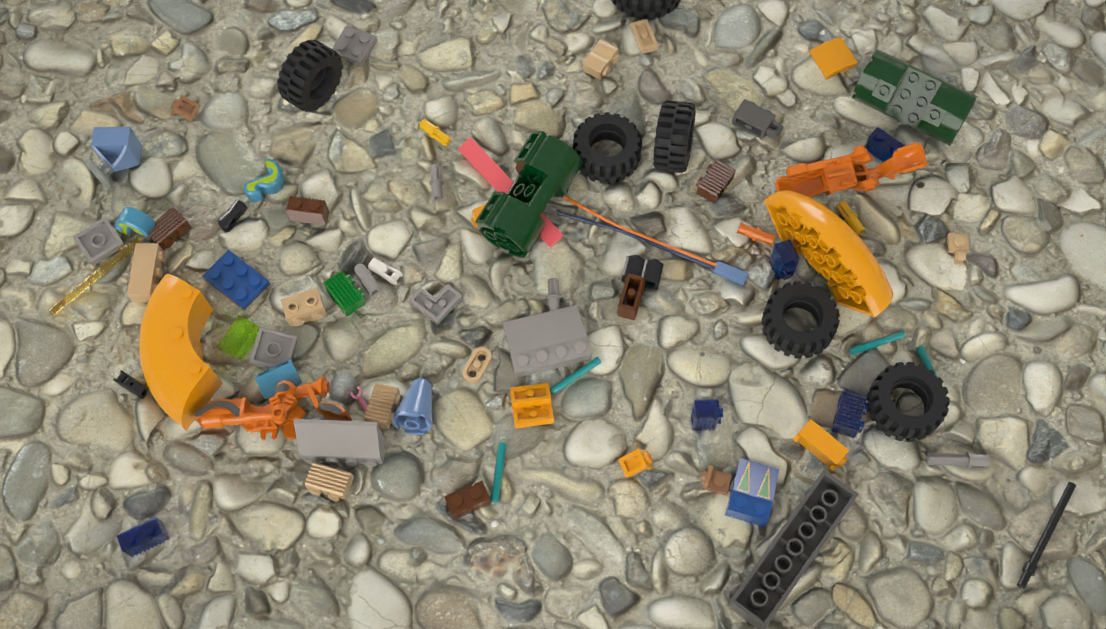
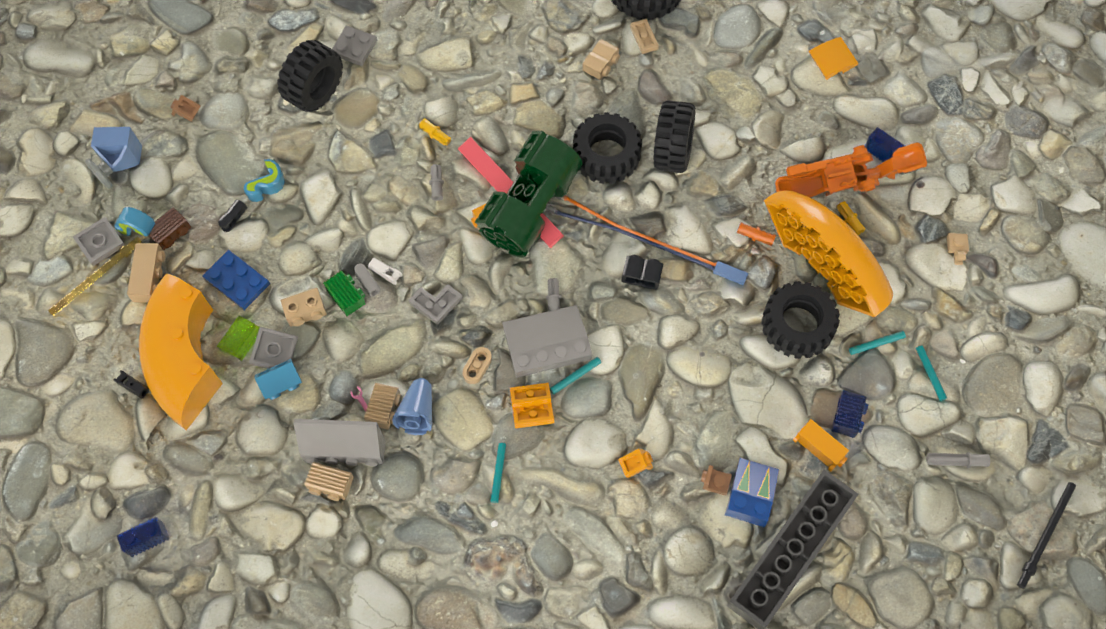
(272, 417): orange piece -> none
(307, 210): reddish brown brick -> none
(467, 500): reddish brown brick -> none
(631, 296): reddish brown brick -> none
(706, 414): clear blue brick -> none
(715, 181): reddish brown brick -> none
(756, 120): dark grey brick -> none
(784, 260): clear blue brick -> none
(913, 97): dark green cylinder -> none
(921, 382): black tyre -> none

